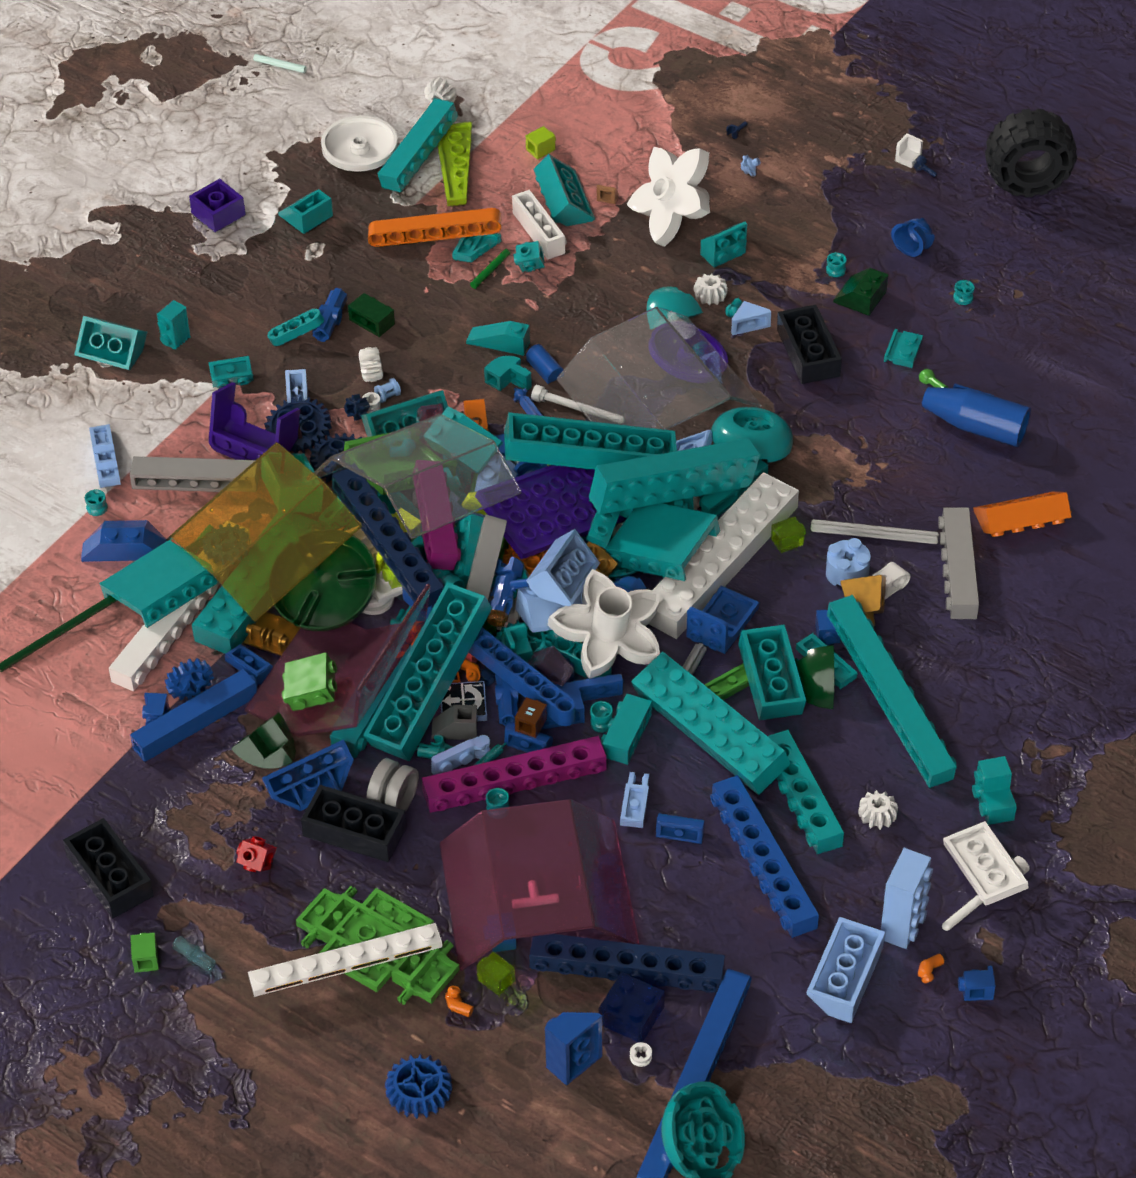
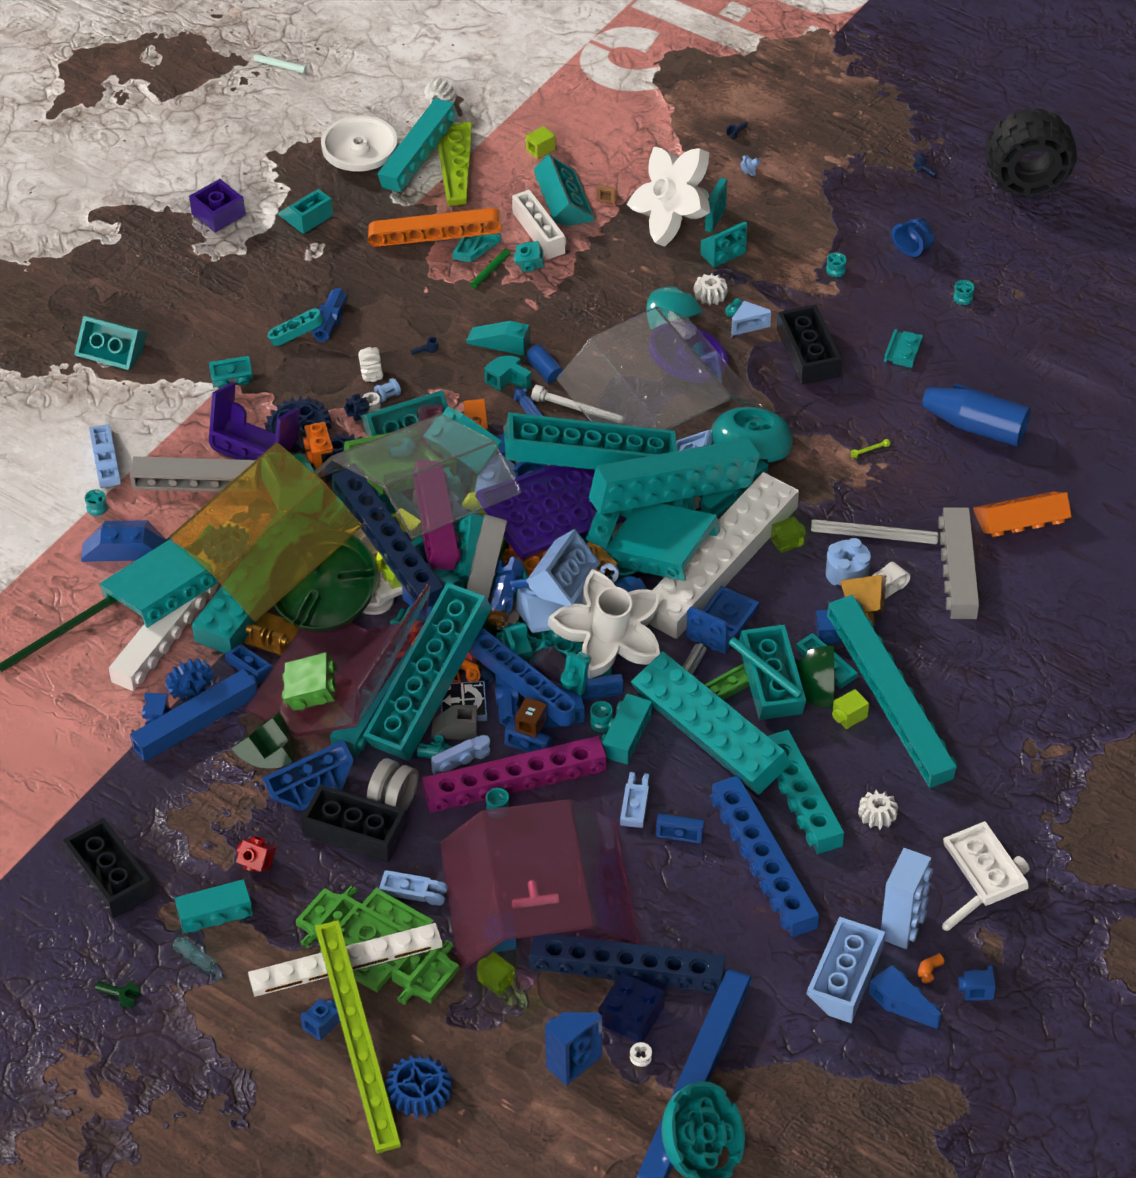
(121, 993): none -> dark green bar
(144, 952): bright green brick -> none
(173, 324): teal brick -> none
(213, 906): none -> teal brick
(296, 384): light blue slope -> none
(317, 443): none -> orange bracket
(320, 1019): none -> blue brick
(357, 1037): none -> lime plate
(371, 314): dark green brick -> none
(413, 887): none -> light blue hinge
(431, 346): none -> dark blue hand
(455, 1002): orange arm -> none
(492, 754): teal piece -> none
(576, 672): none -> teal hips
(611, 567): none -> light blue bush
(717, 204): none -> teal plate
(765, 667): none -> teal bar
(850, 709): none -> lime brick
(855, 453): none -> lime hinge
(863, 291): dark green slope -> none
(900, 997): none -> blue slope
(908, 150): white panel -> none
(928, 377): bright green bar -> none
(994, 791): teal brick -> none

